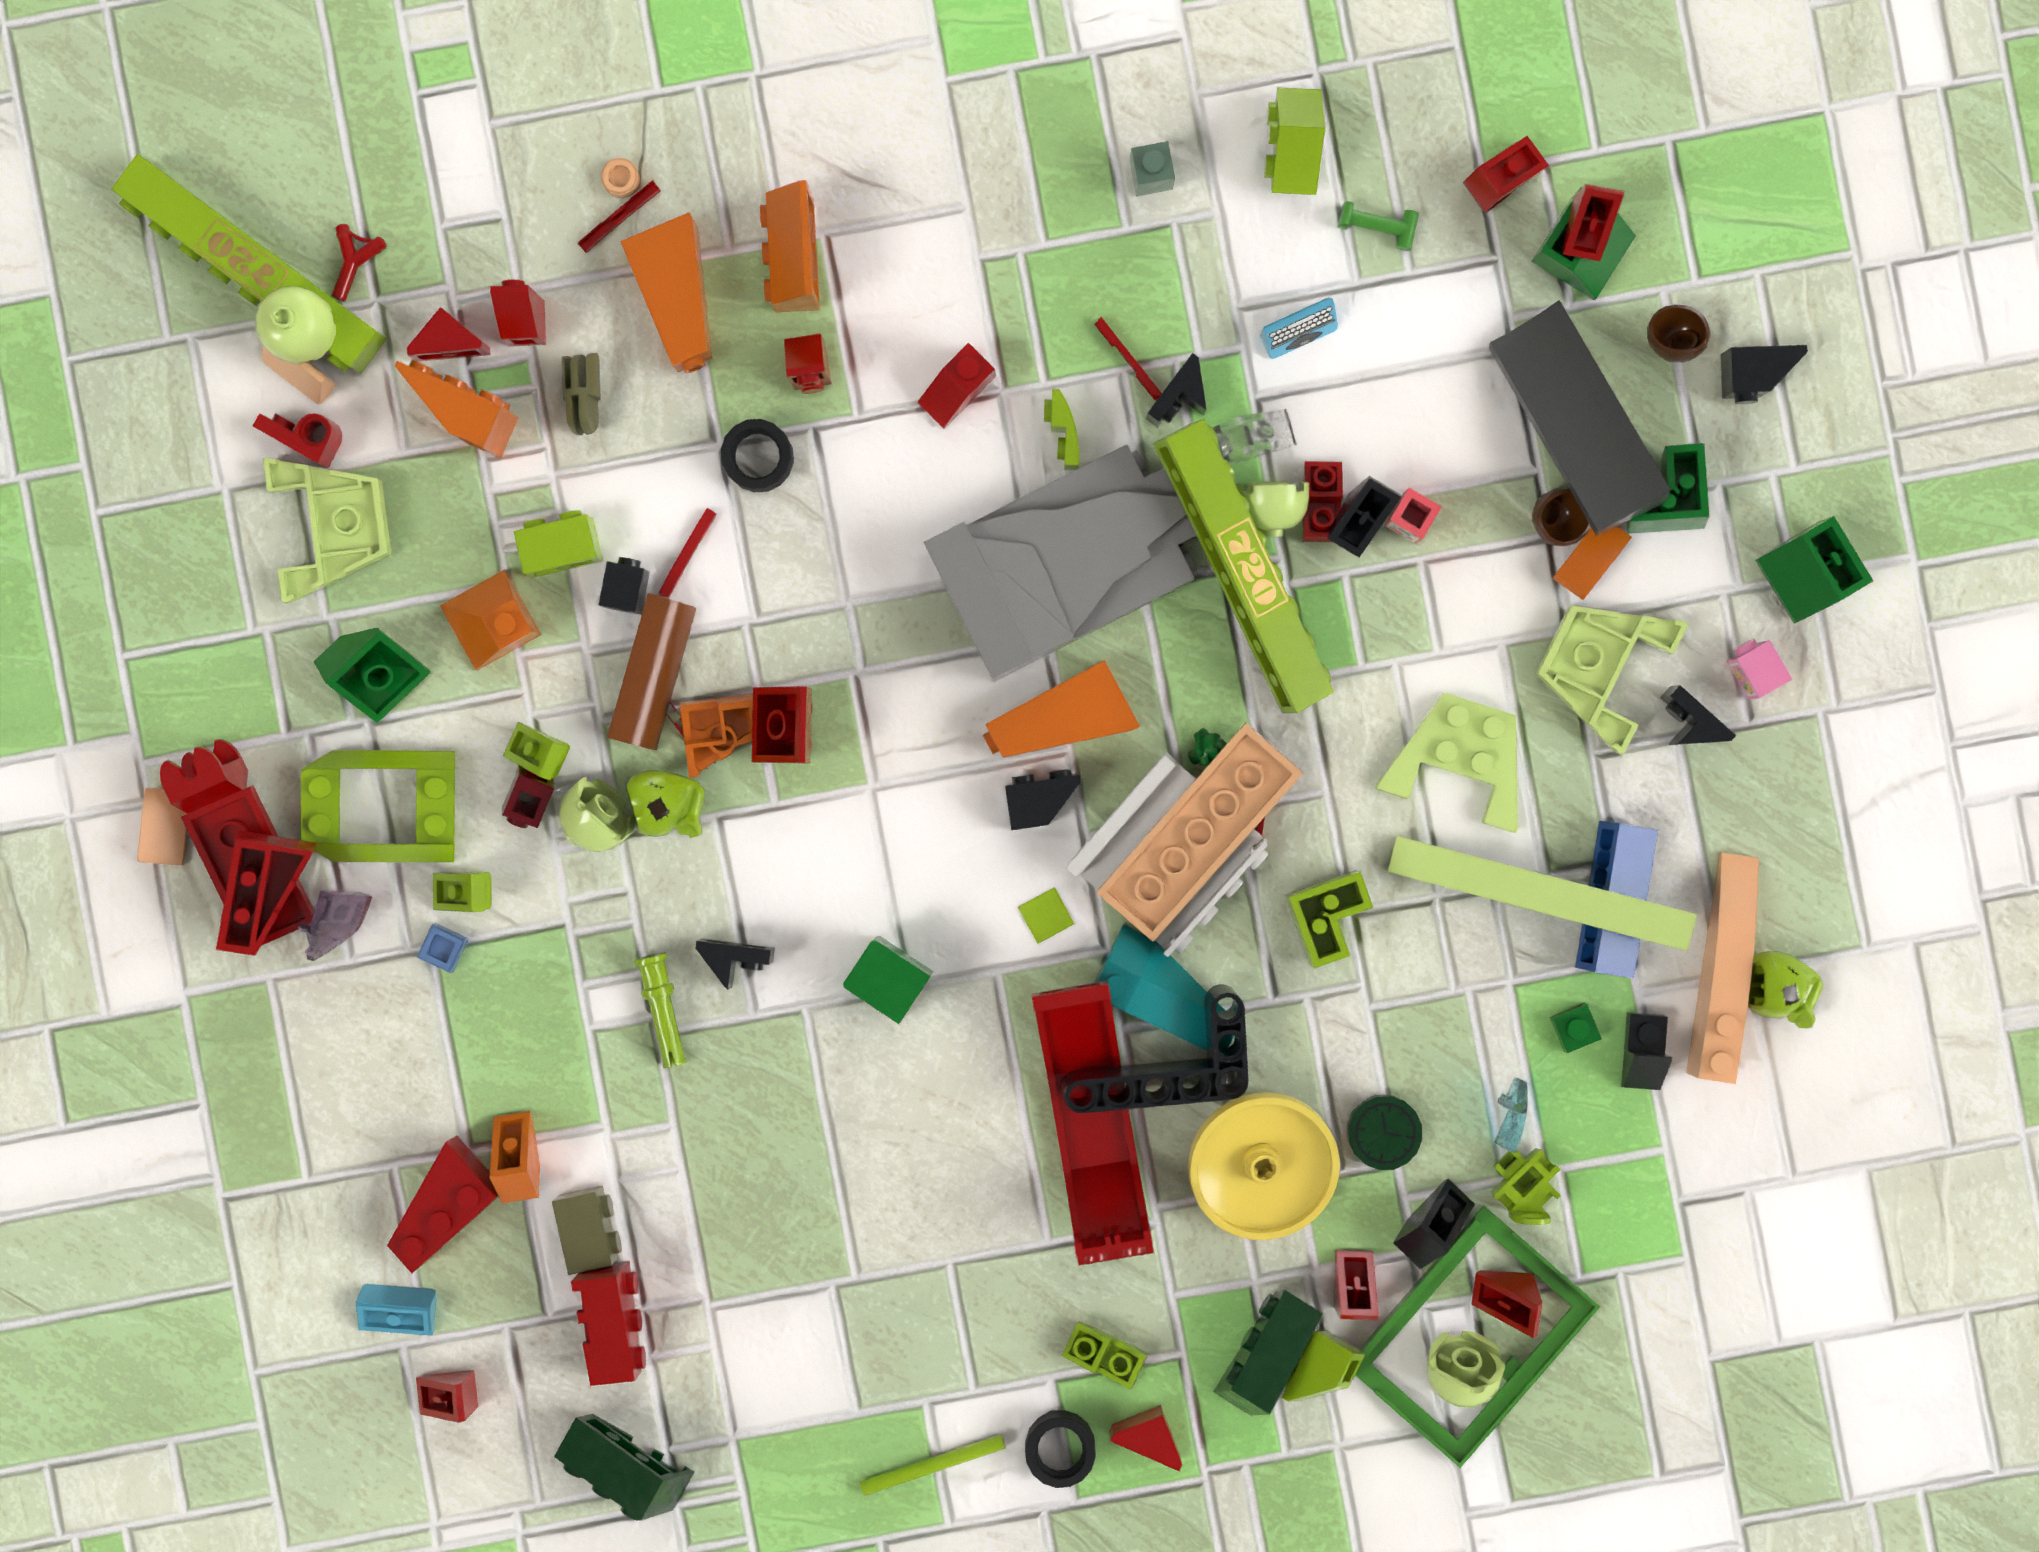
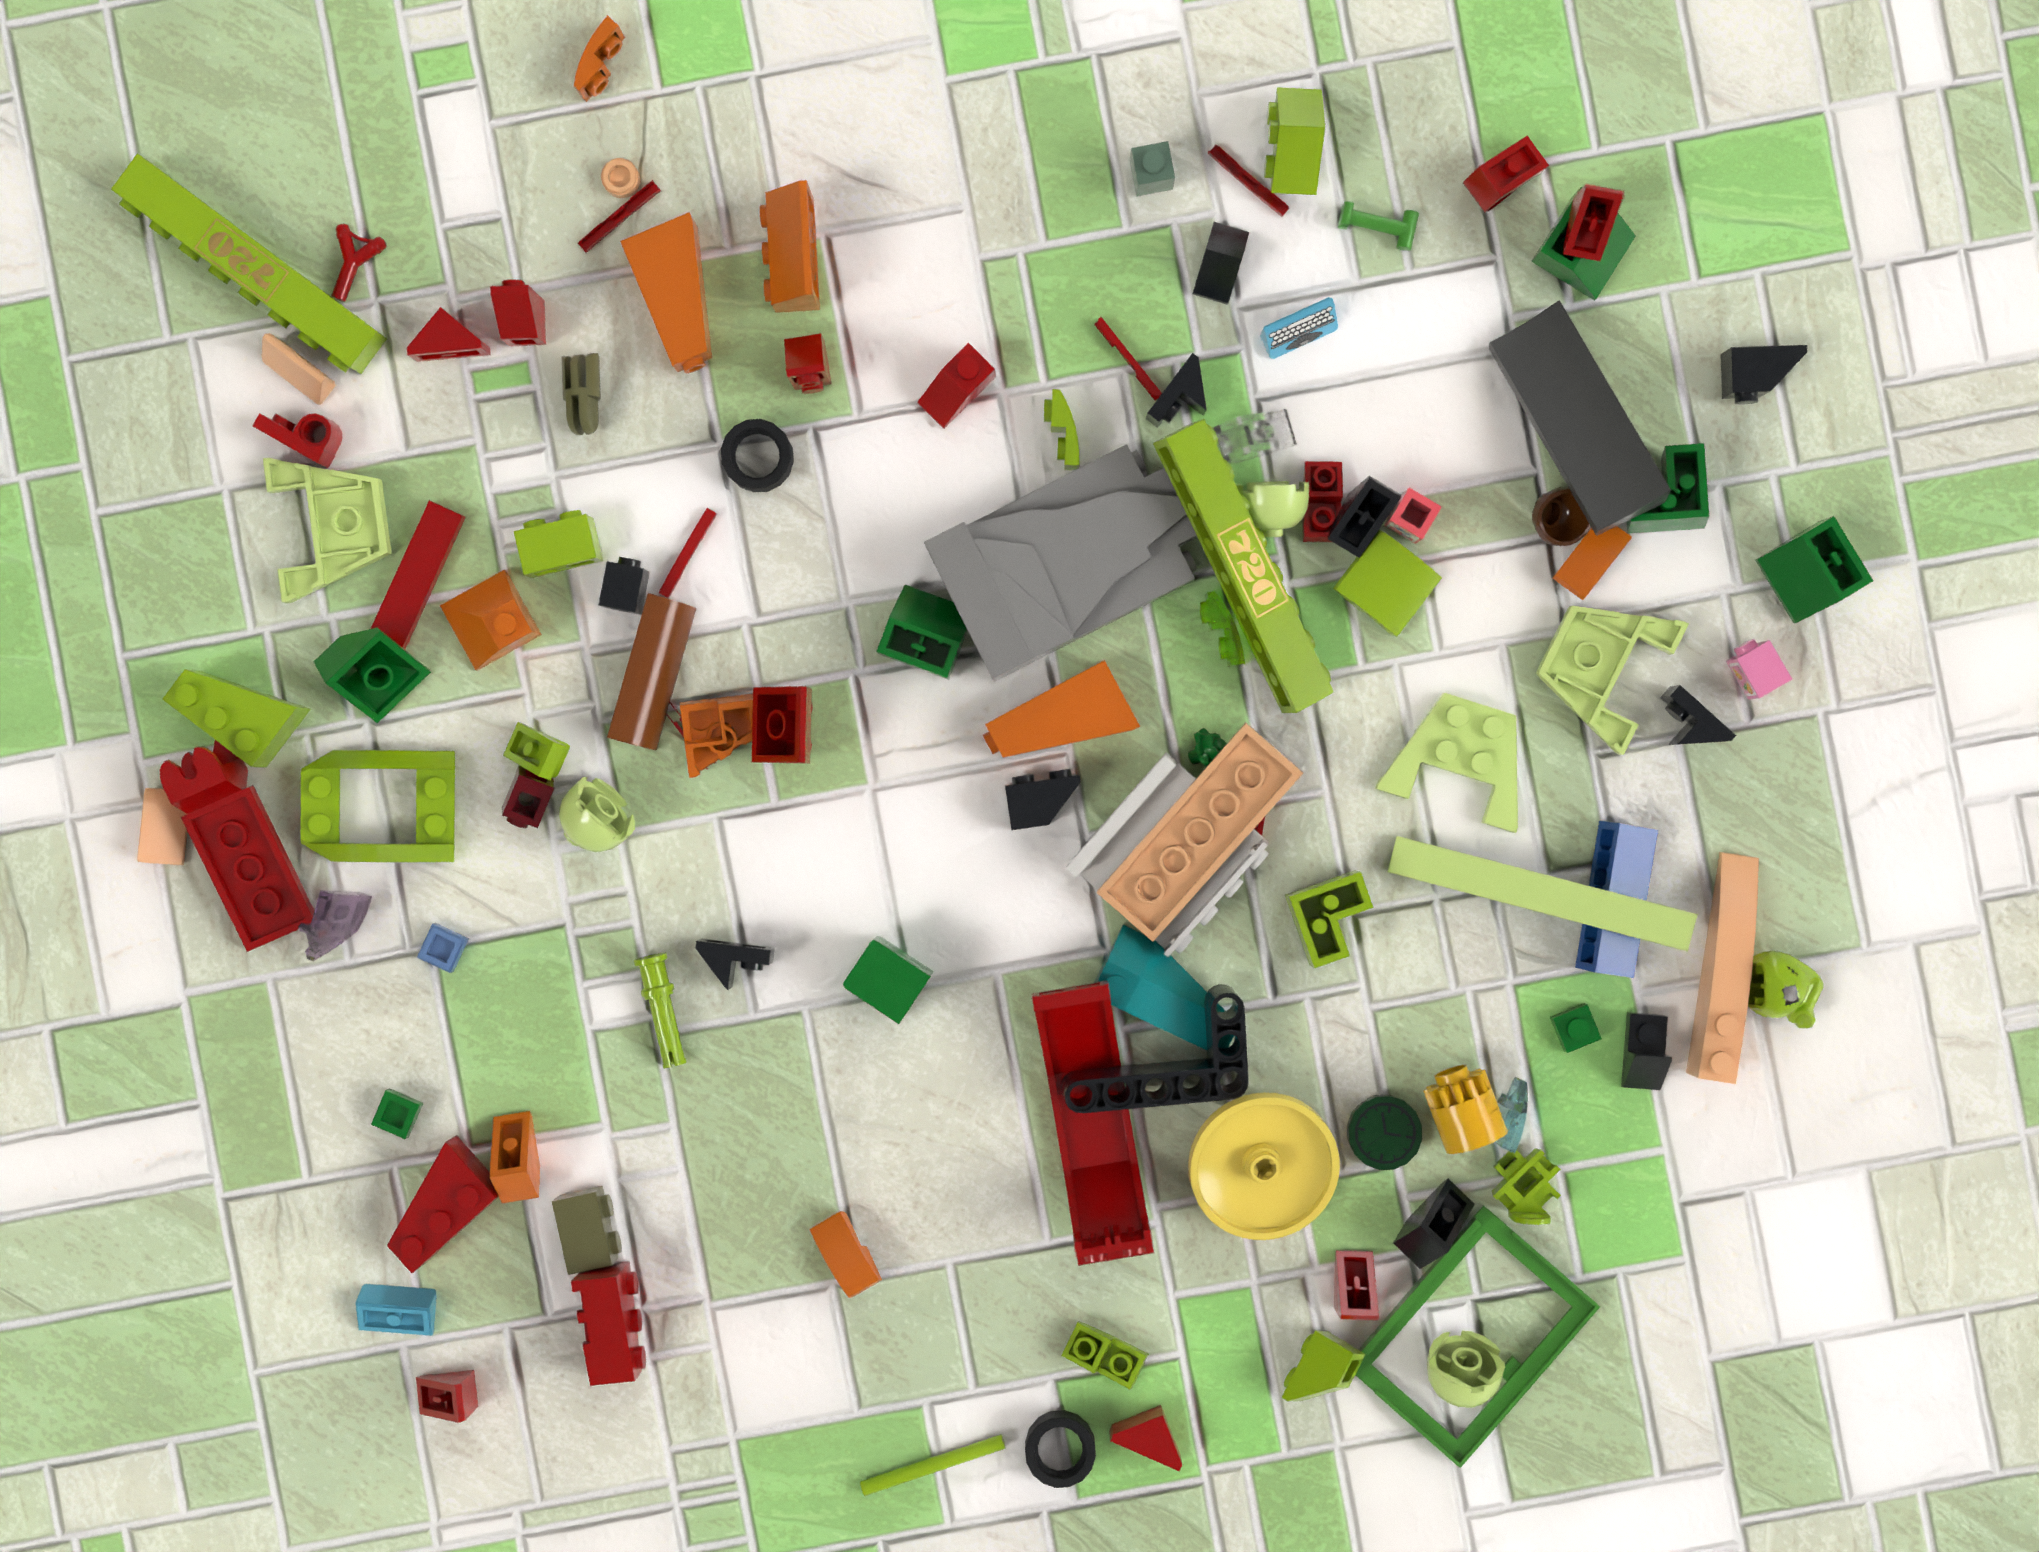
(237, 717): none -> lime wedge
(257, 887): red wedge -> none
(295, 324): yellowish green cylinder -> none
(397, 1113): none -> green plate
(418, 572): none -> red tile
(462, 891): lime slope -> none
(473, 418): orange slope -> none
(592, 72): none -> orange slope
(621, 1469): dark green wedge -> none
(665, 802): lime piece -> none
(844, 1255): none -> orange slope
(923, 632): none -> green slope
(1046, 915): lime sticker -> none
(1219, 618): none -> clear neon green slope
(1221, 263): none -> black slope
(1248, 180): none -> red piece
(1268, 1353): dark green wedge -> none
(1387, 583): none -> lime slope
(1464, 1109): none -> yellow gear
(1509, 1298): red slope -> none
(1678, 333): reddish brown piece -> none

